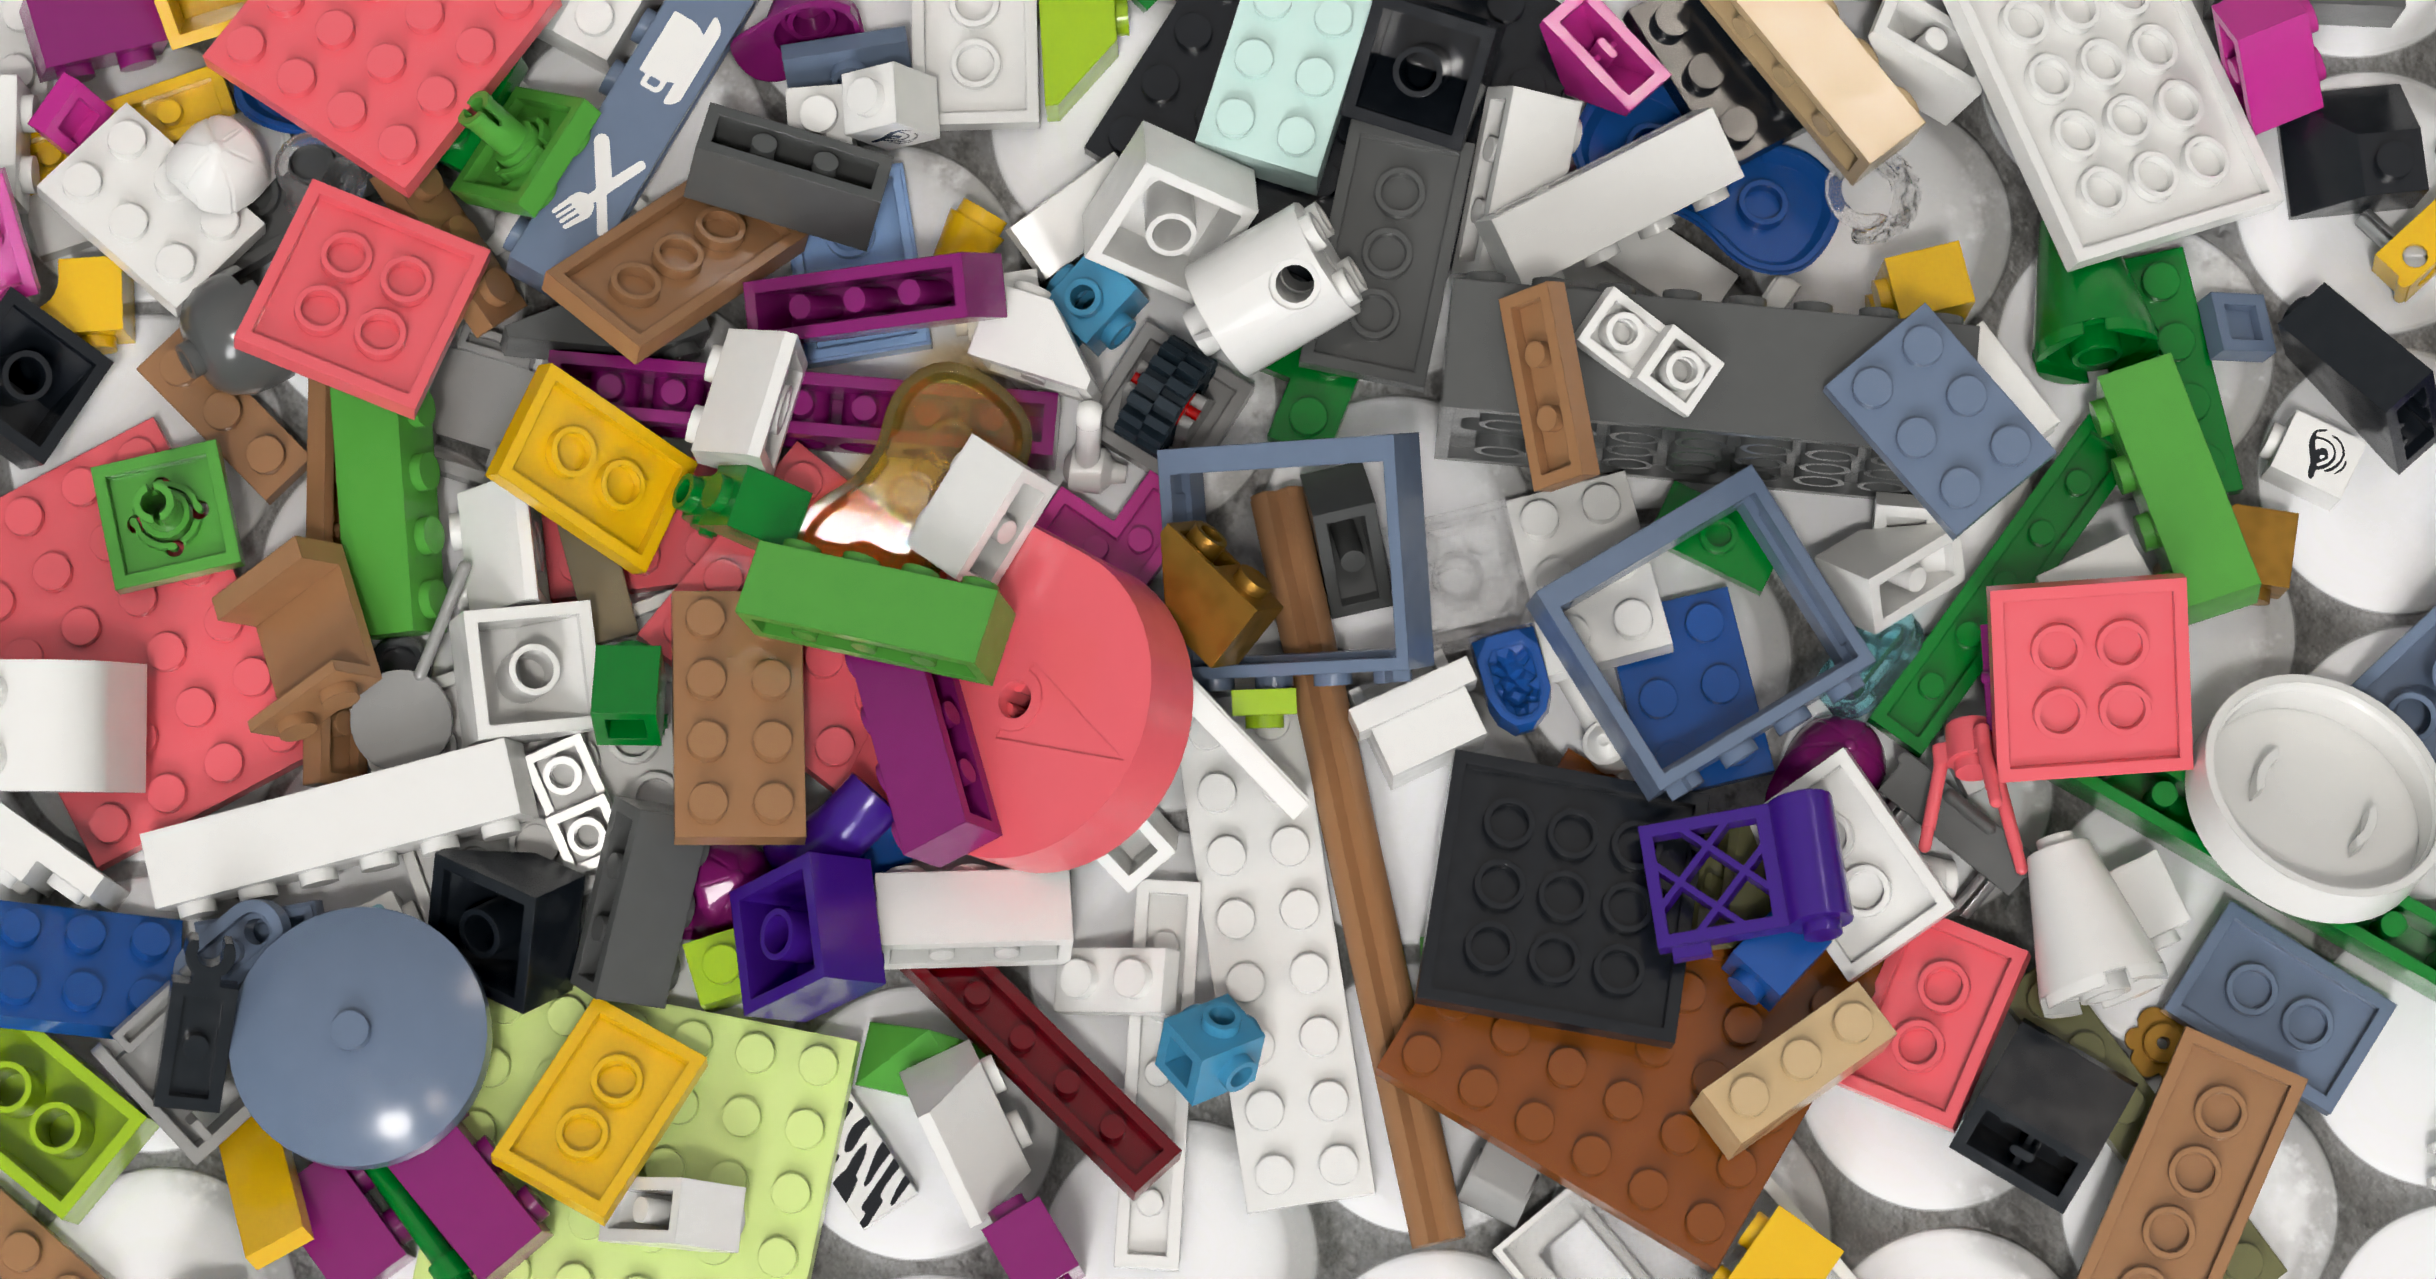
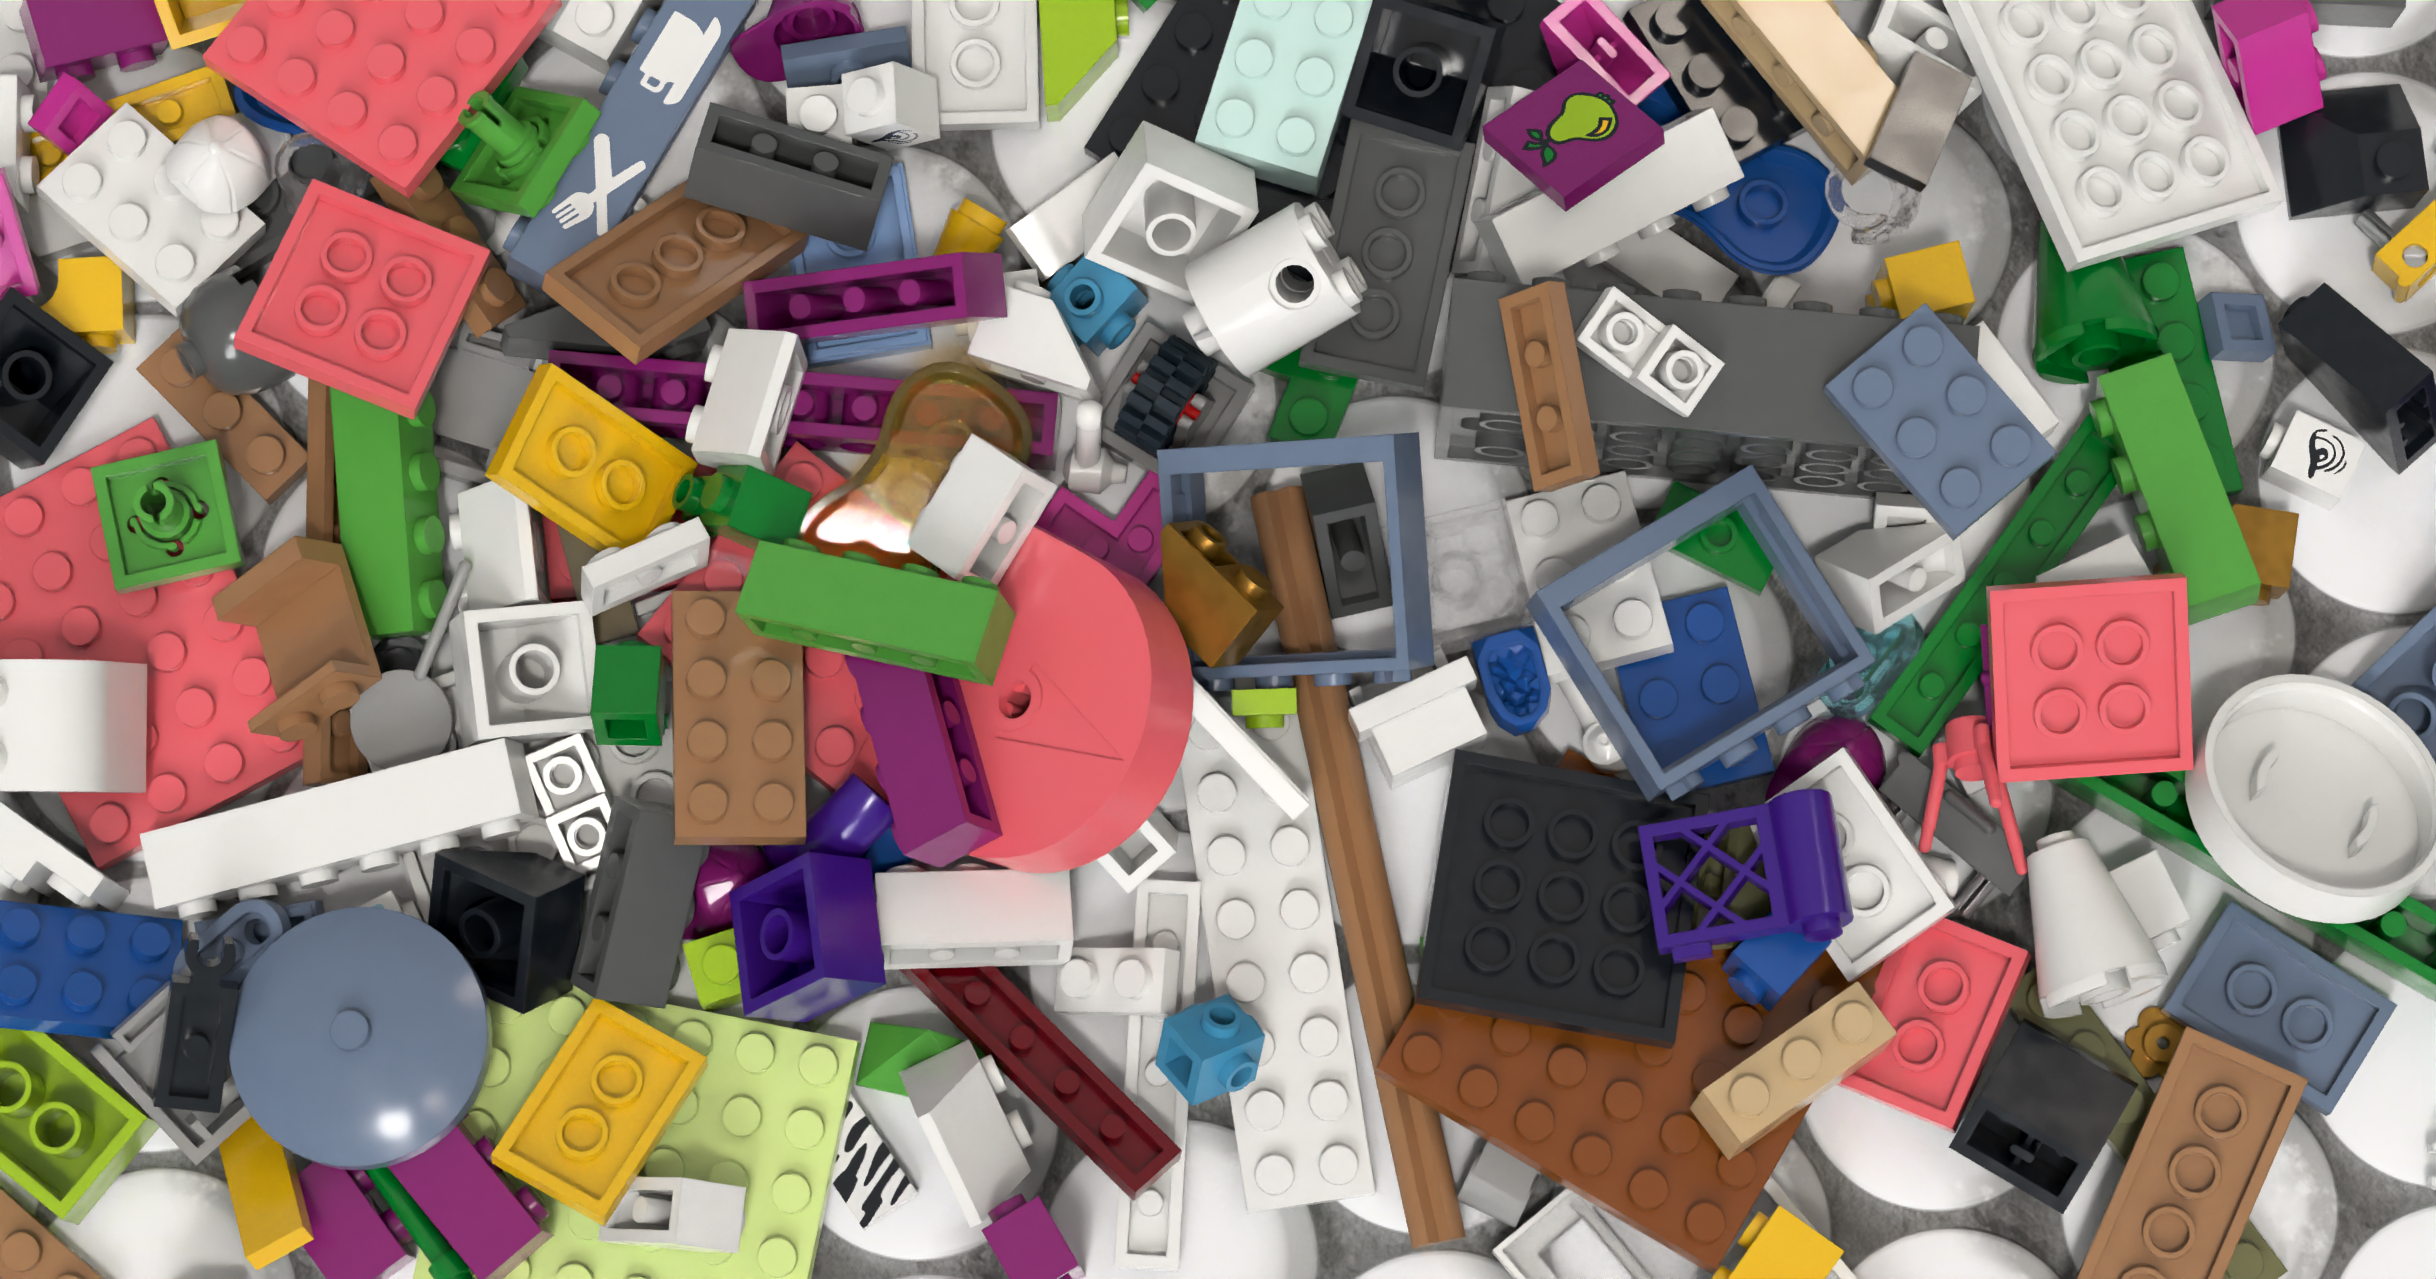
(630, 572): none -> white plate
(1573, 135): none -> magenta tile
(1918, 121): none -> tile

